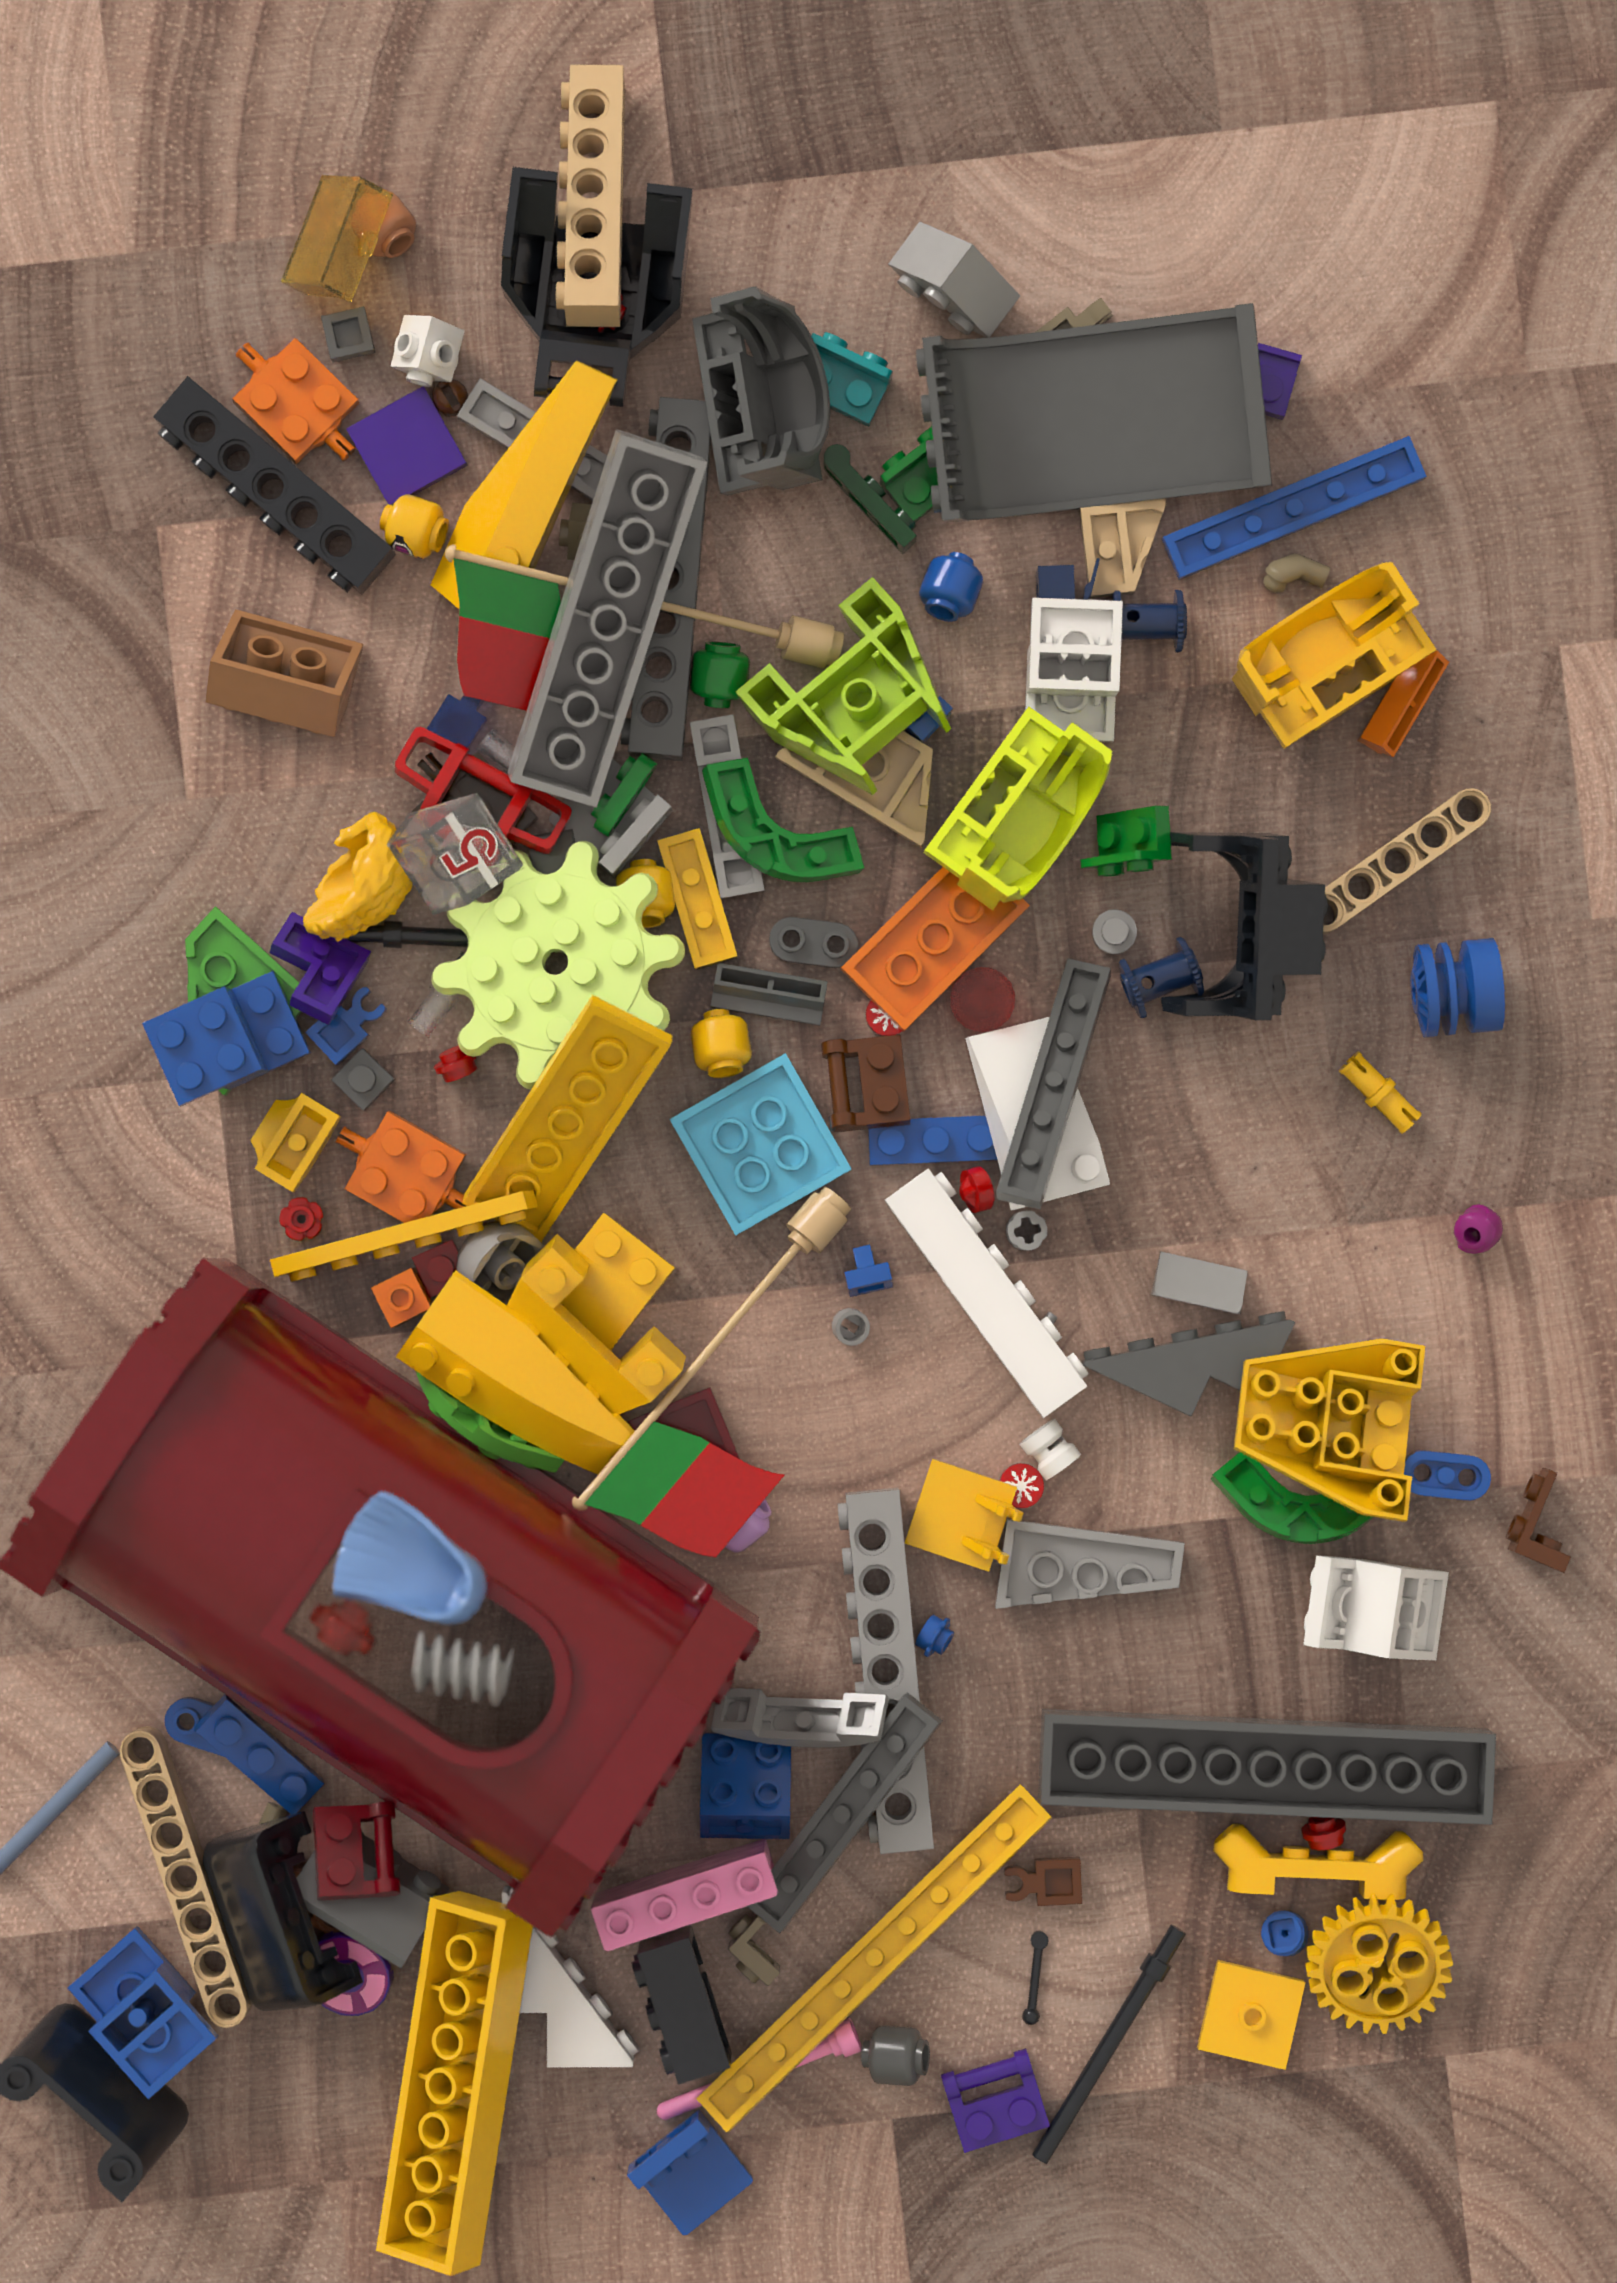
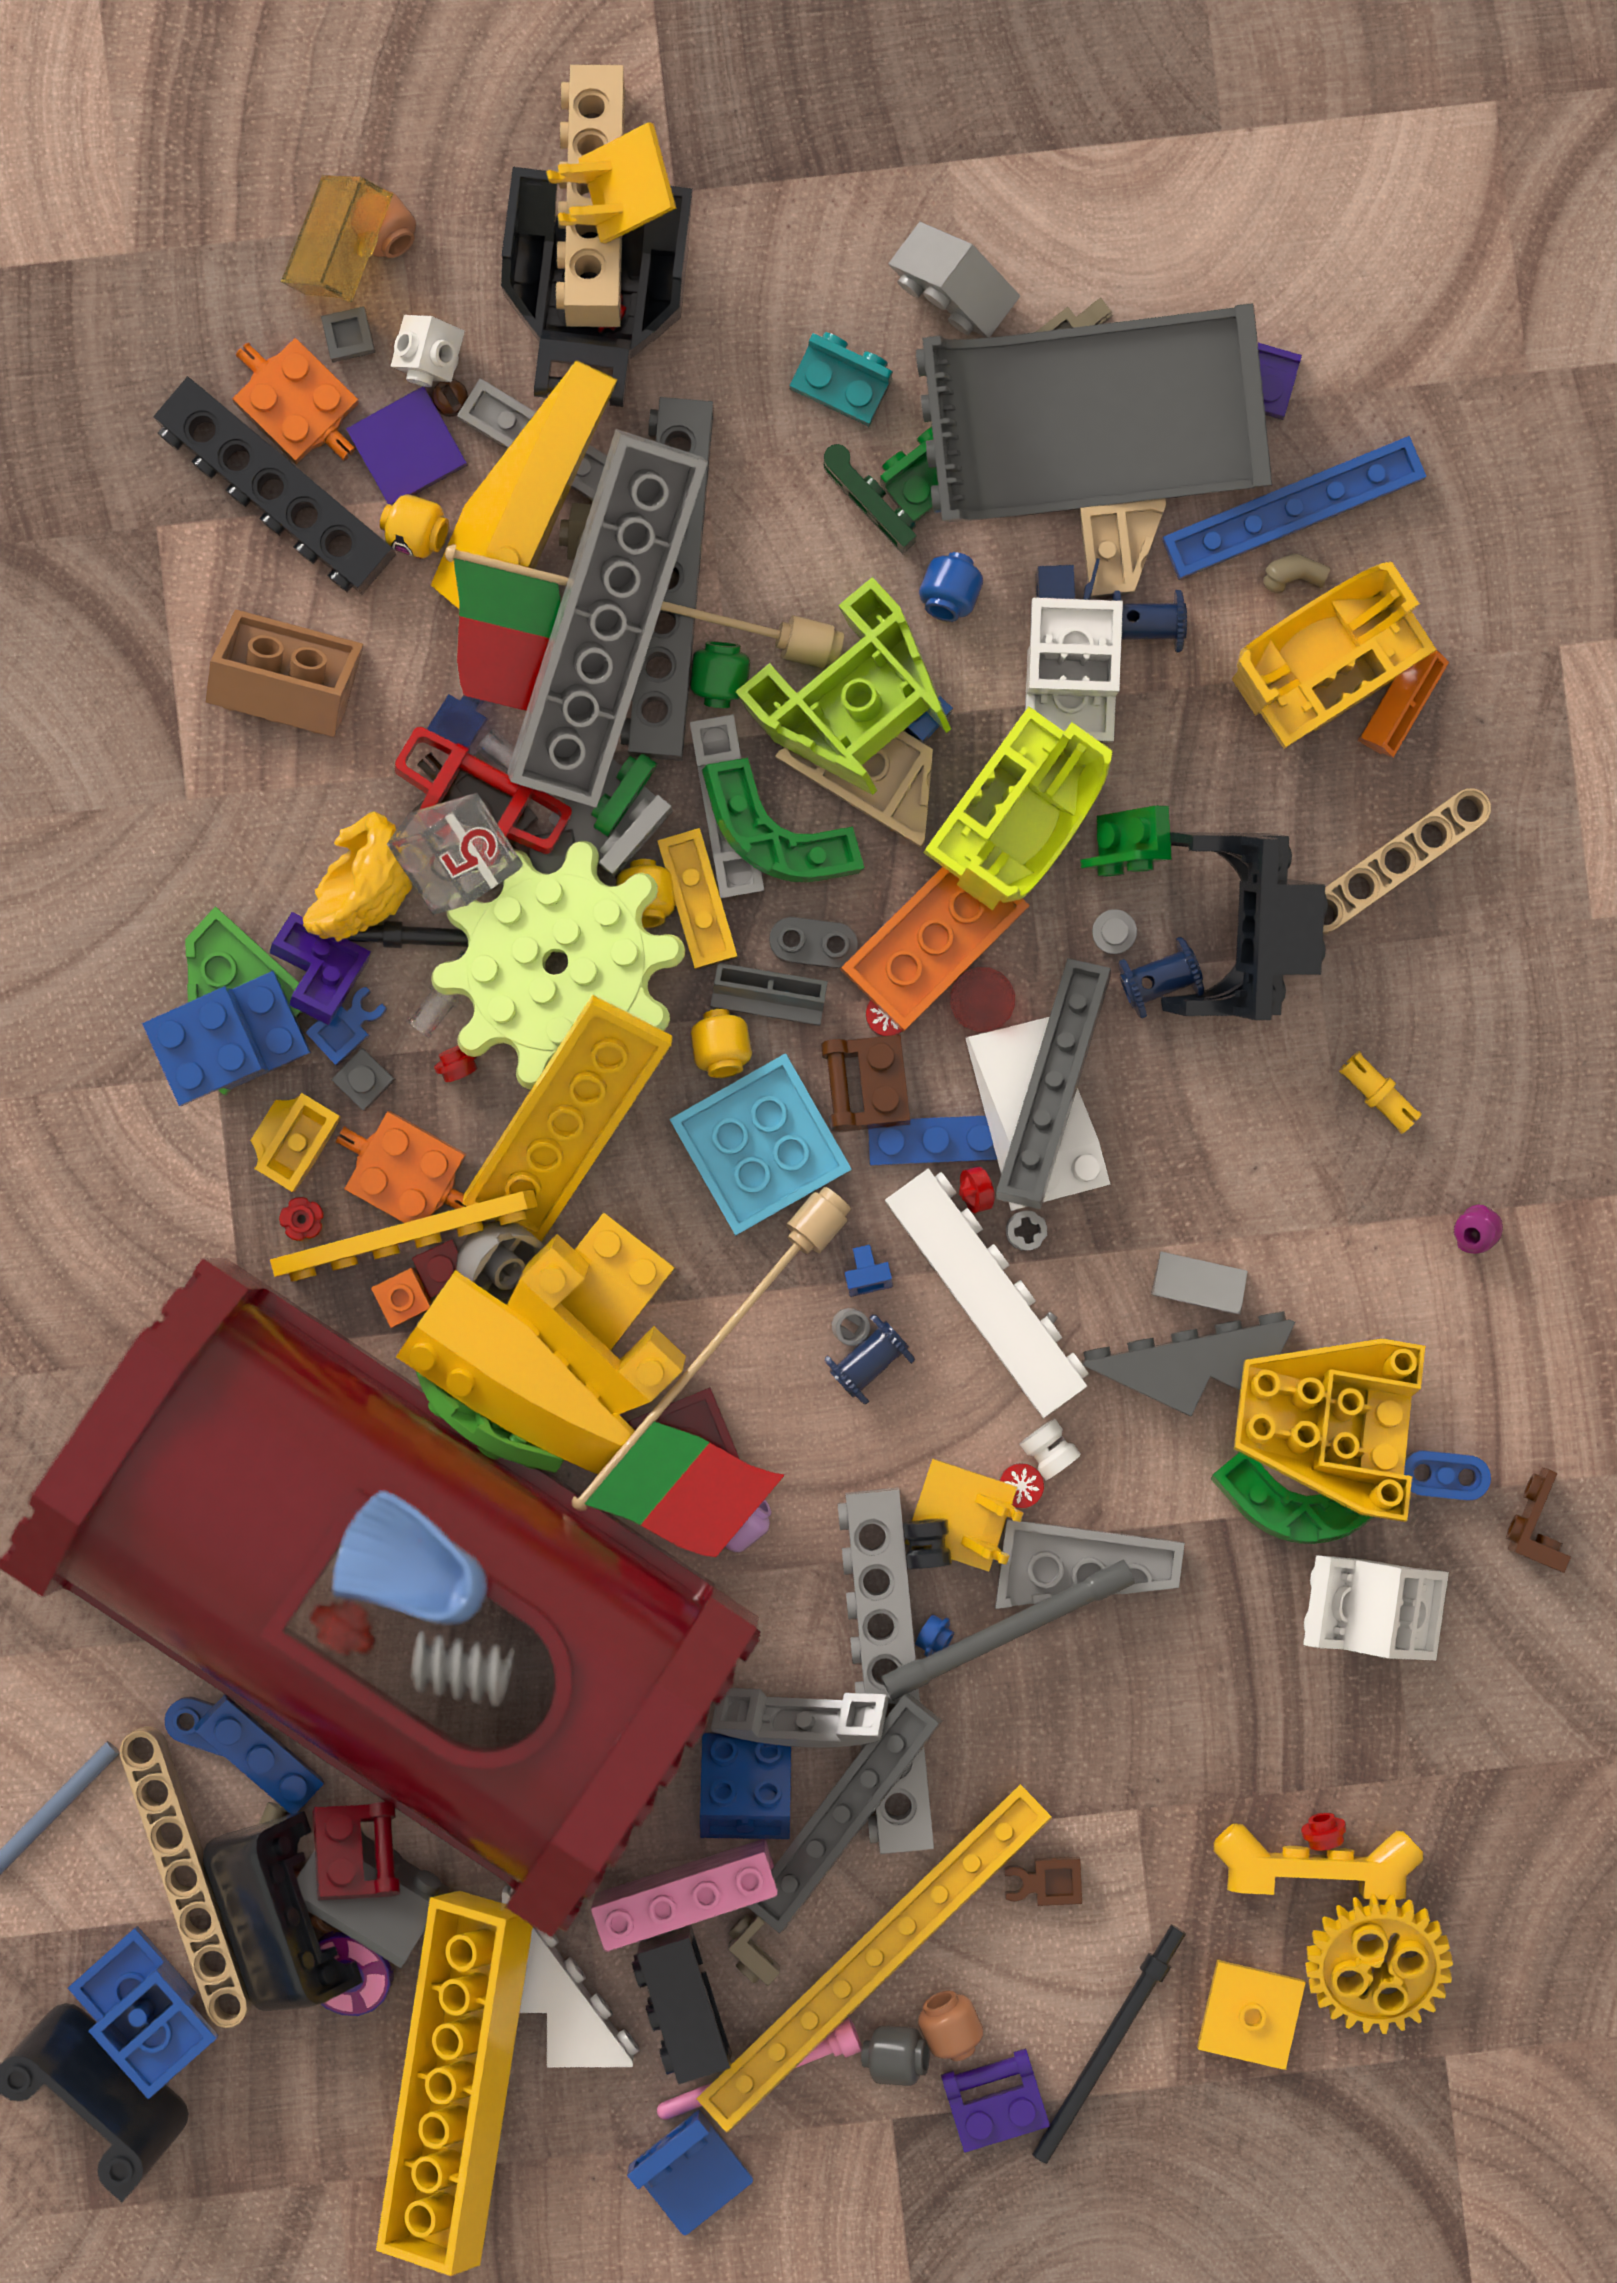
(624, 184): none -> yellow plate
(764, 401): dark grey piece -> none
(869, 1359): none -> dark blue hose
(922, 1671): none -> dark grey piece
(927, 1533): none -> black wheel
(950, 2025): none -> nougat head
(1039, 1941): black hinge -> none
(1266, 1766): dark grey brick -> none
(1285, 1933): blue tile -> none
(1465, 987): blue wheel -> none

